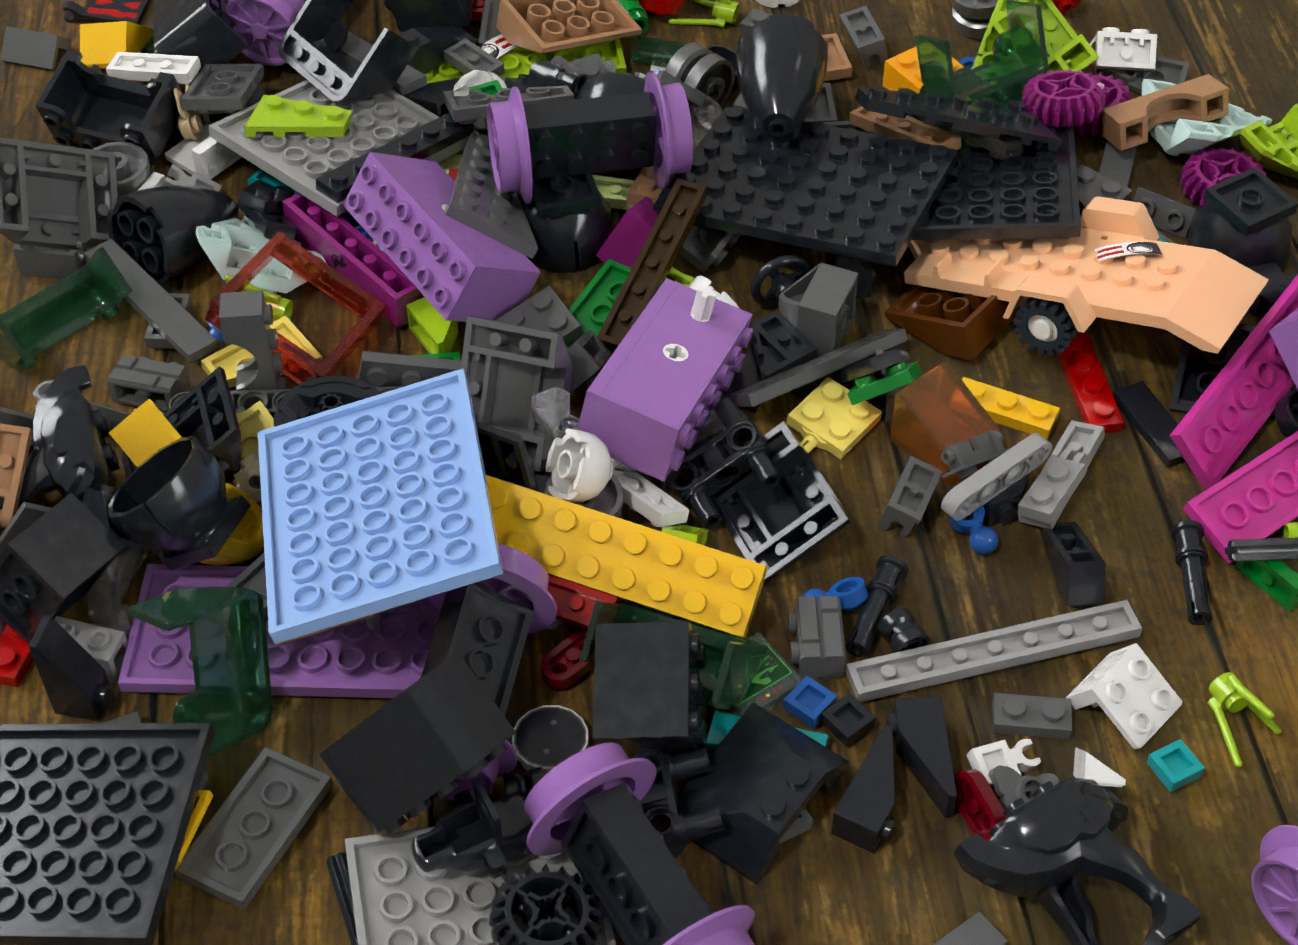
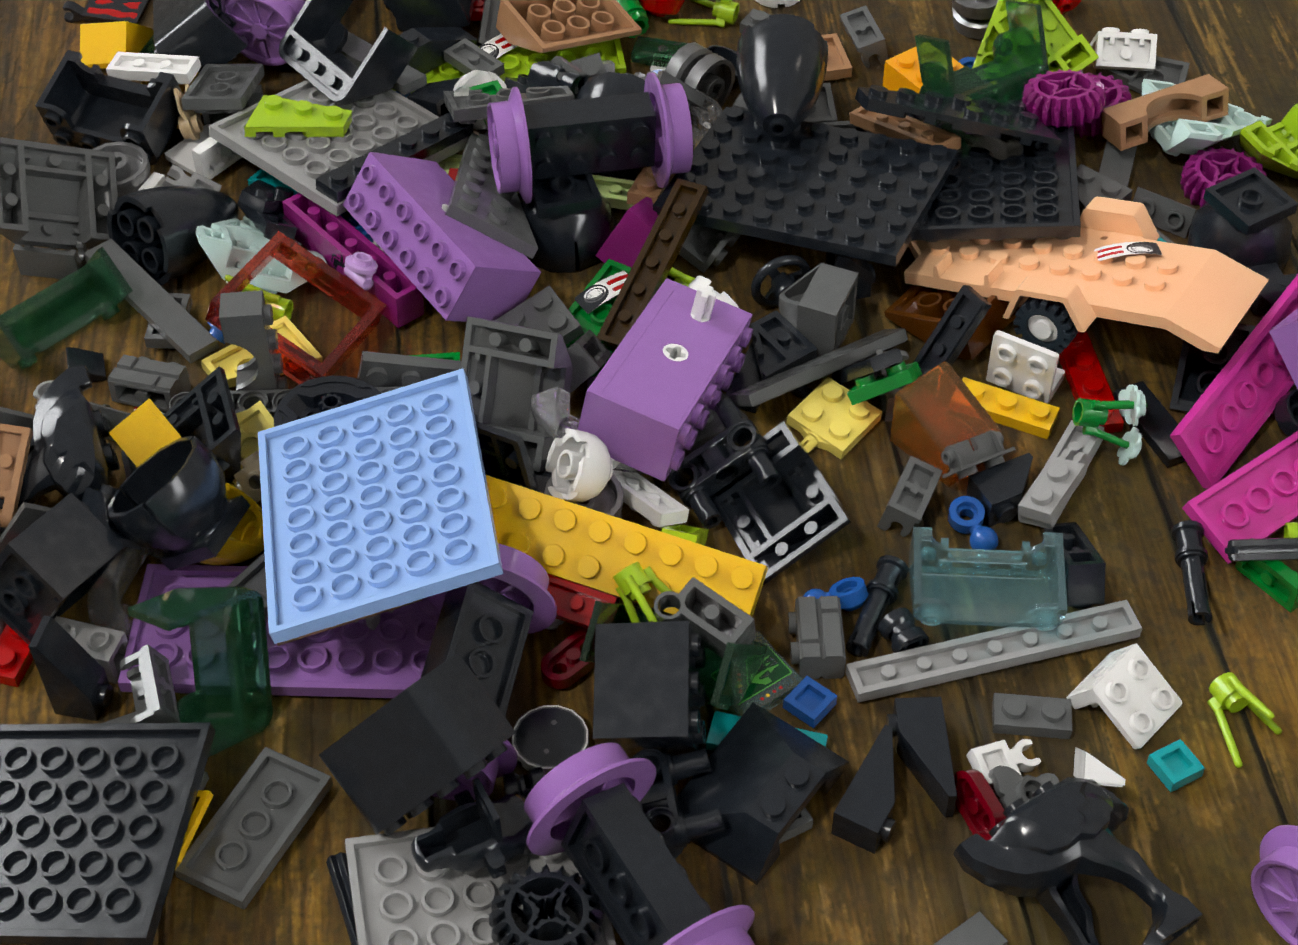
(32, 47): dark grey panel -> none
(93, 360): none -> black slope
(151, 687): none -> dark grey hinge
(360, 269): none -> lavender plate
(430, 327): lime slope -> none
(601, 291): none -> sticker
(634, 585): none -> lime plant
(708, 614): none -> dark grey hinge
(848, 719): black plate -> none
(953, 329): none -> black tile
(988, 585): none -> clear light blue windscreen
(996, 476): light grey beam -> none
(1024, 367): none -> white bracket
(1094, 413): none -> plant

